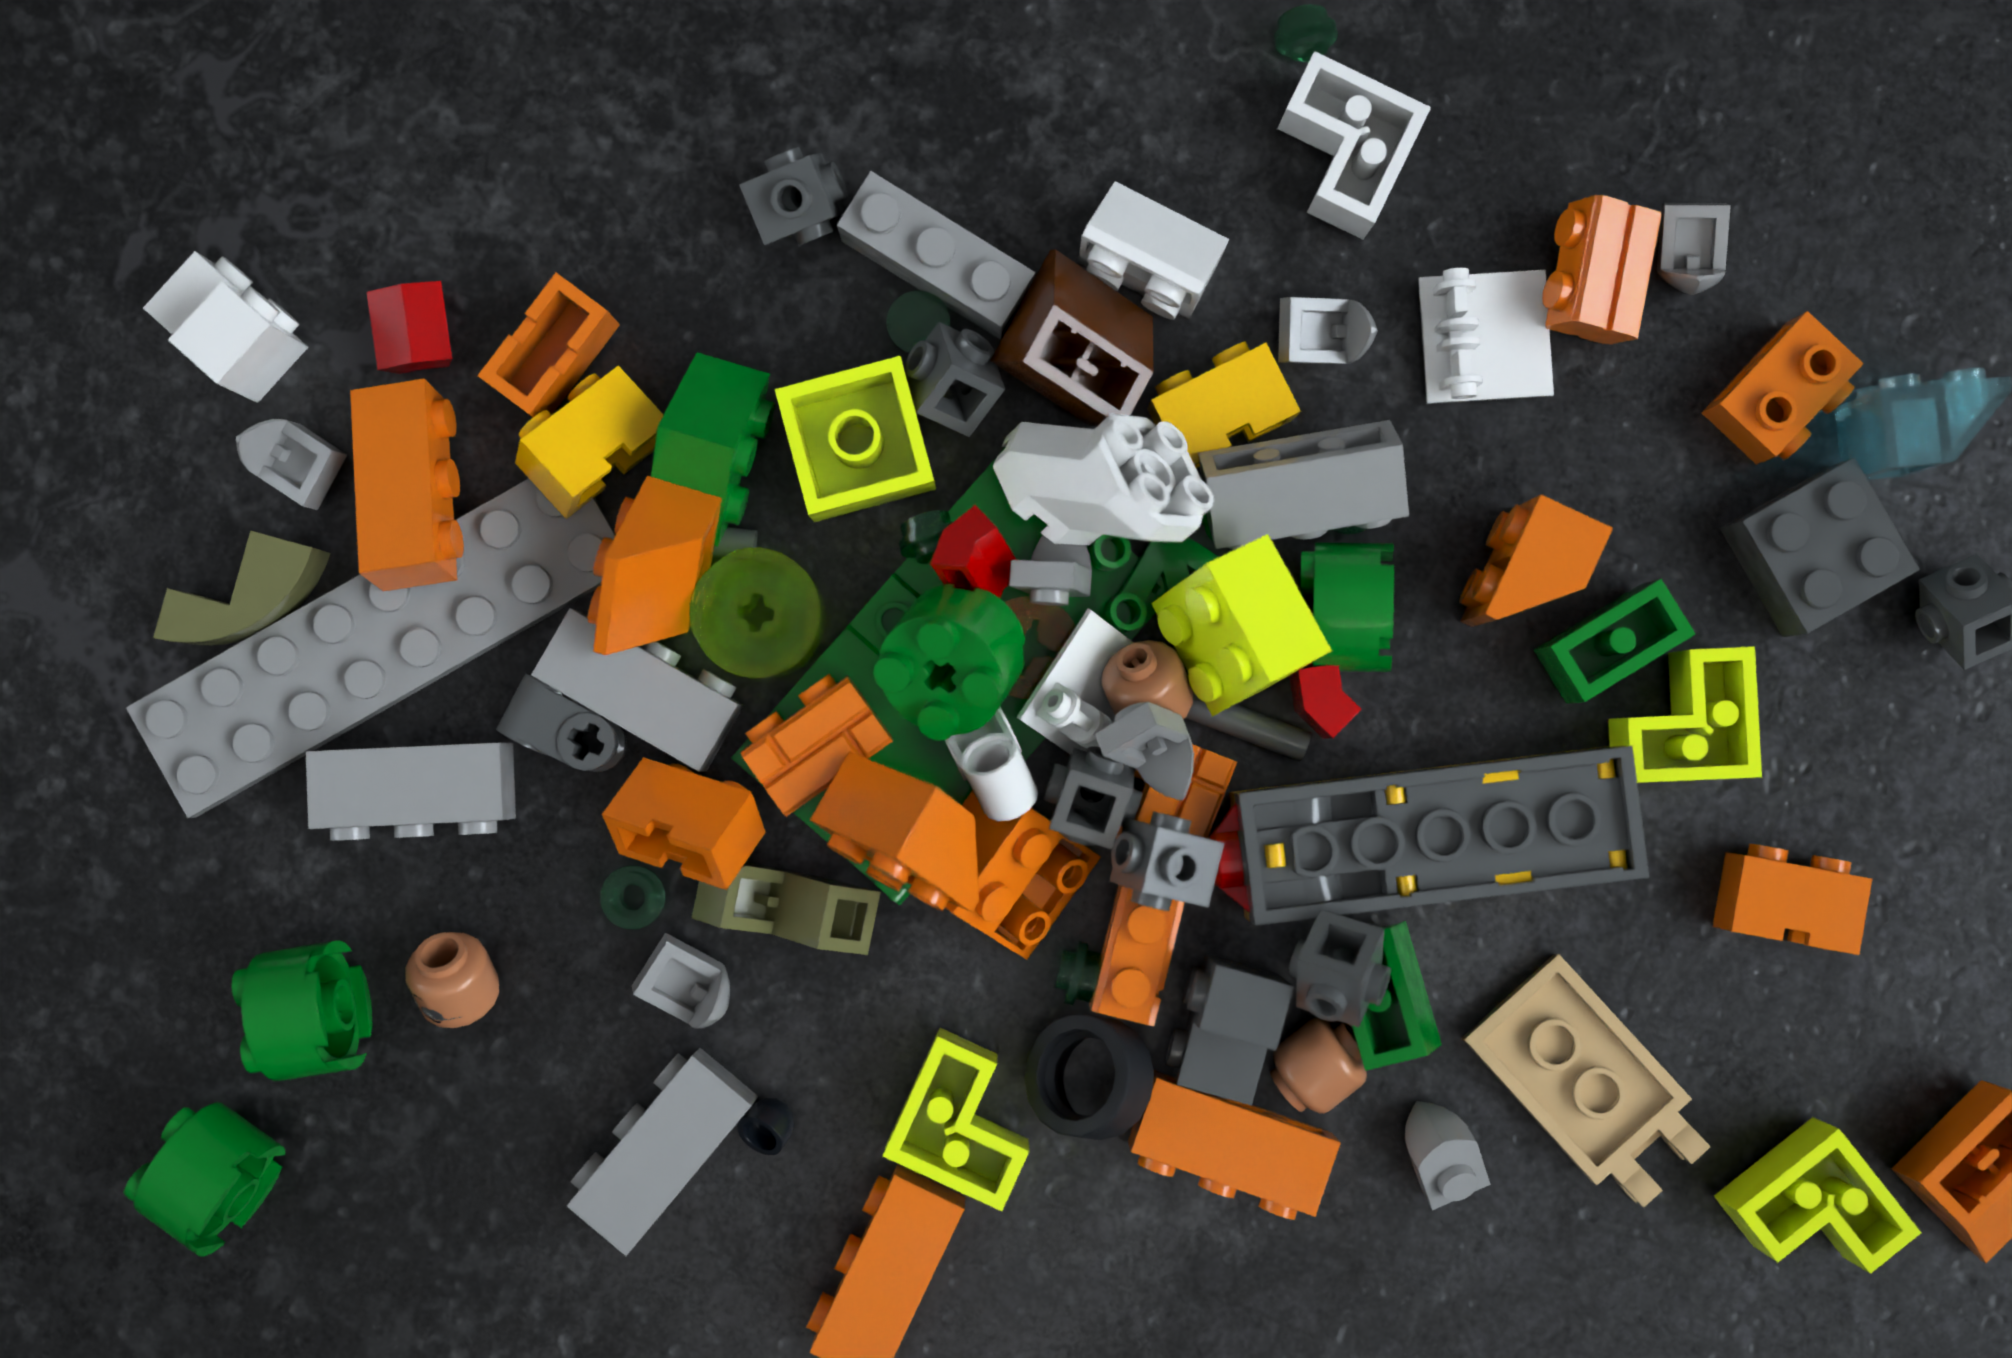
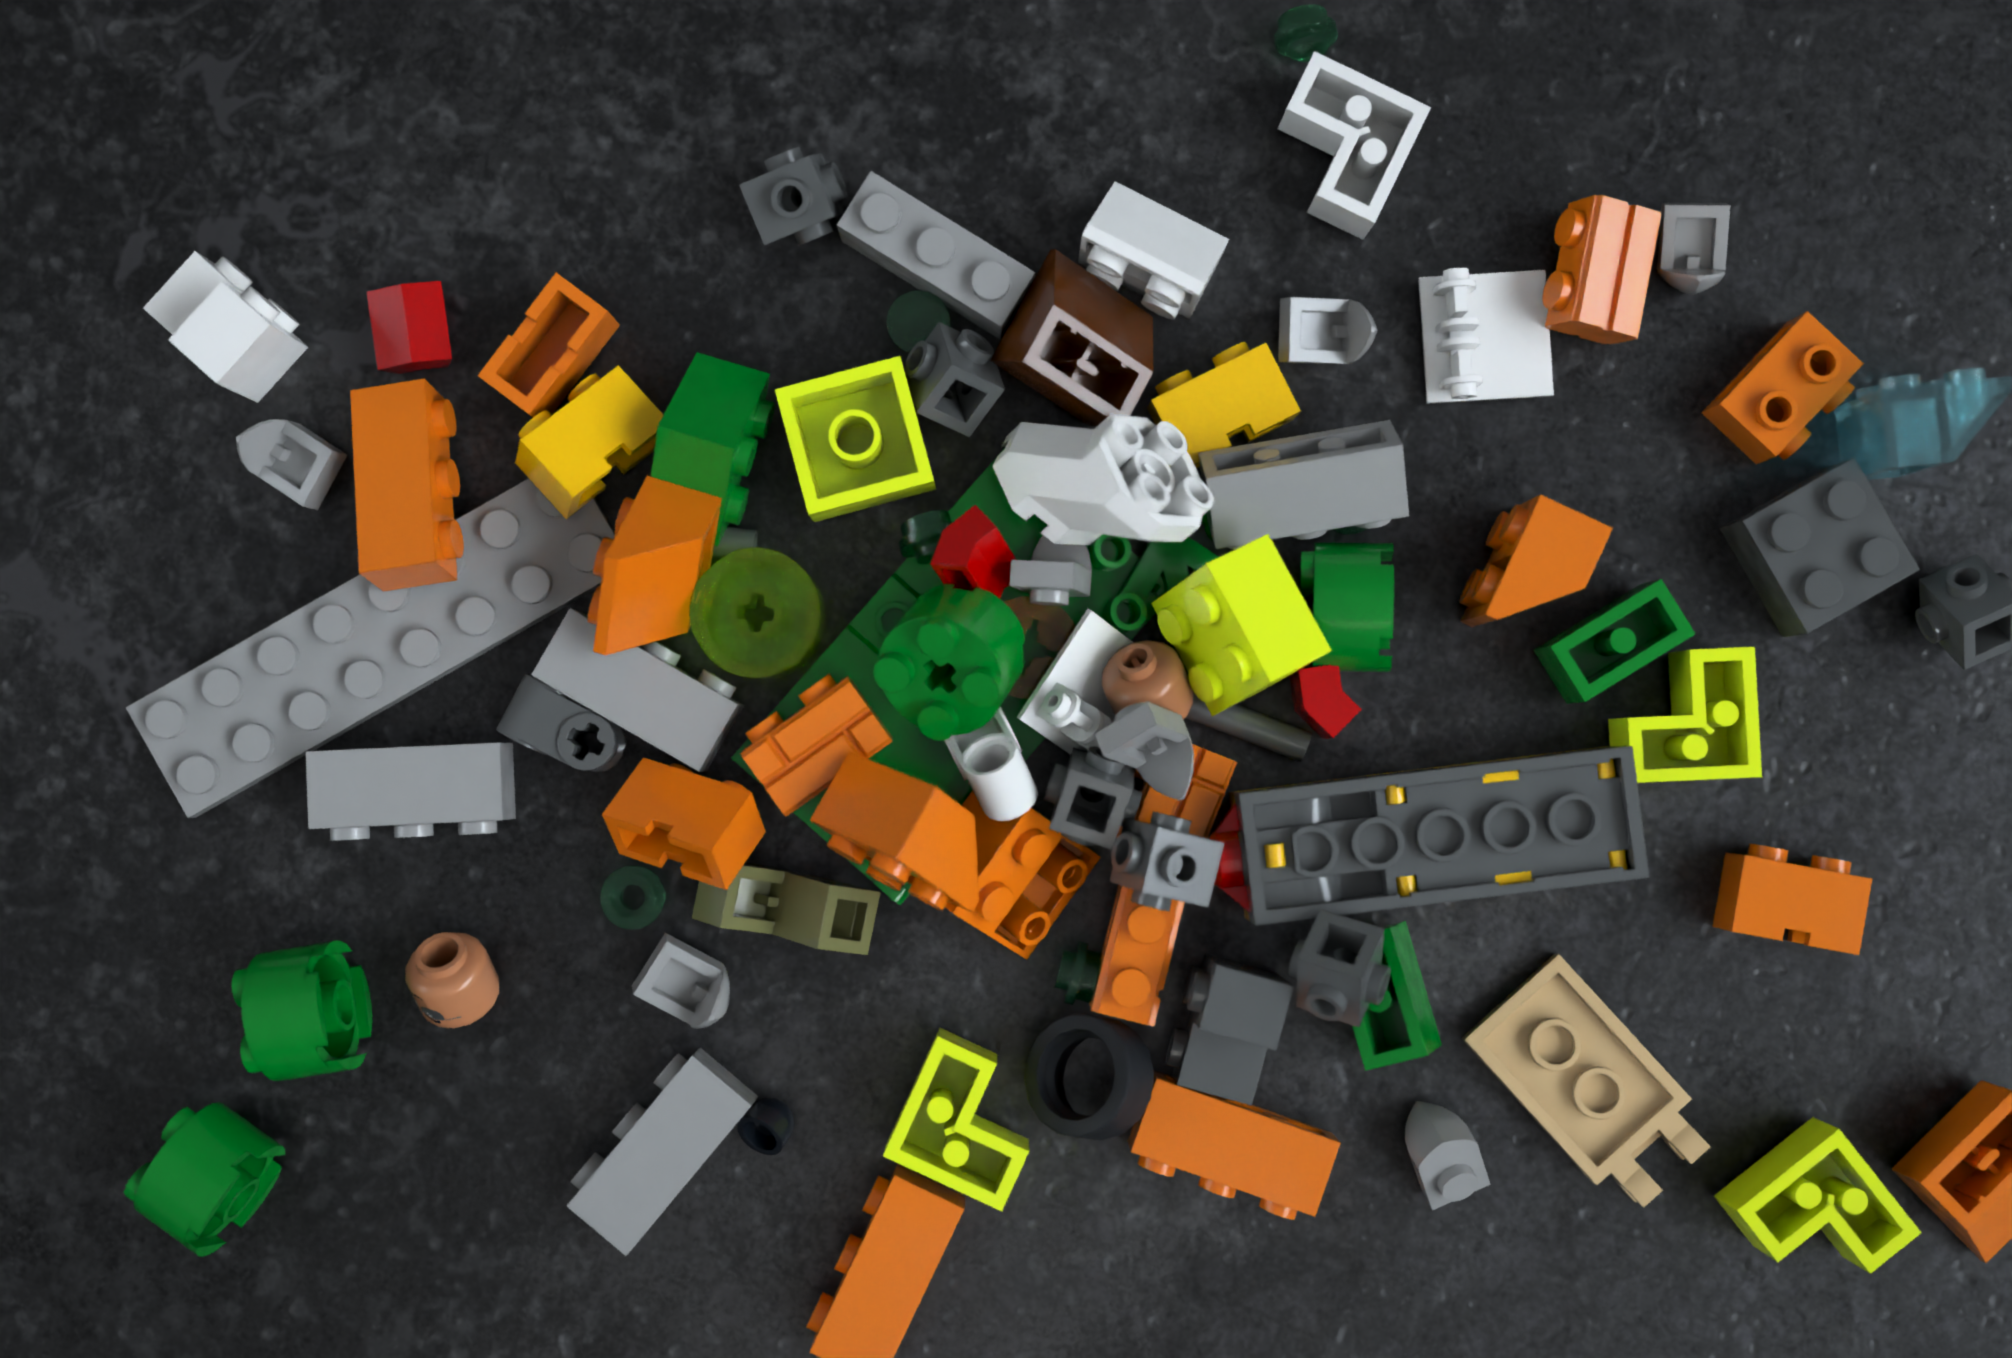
(269, 586): olive brick -> none
(1318, 1066): nougat head -> none

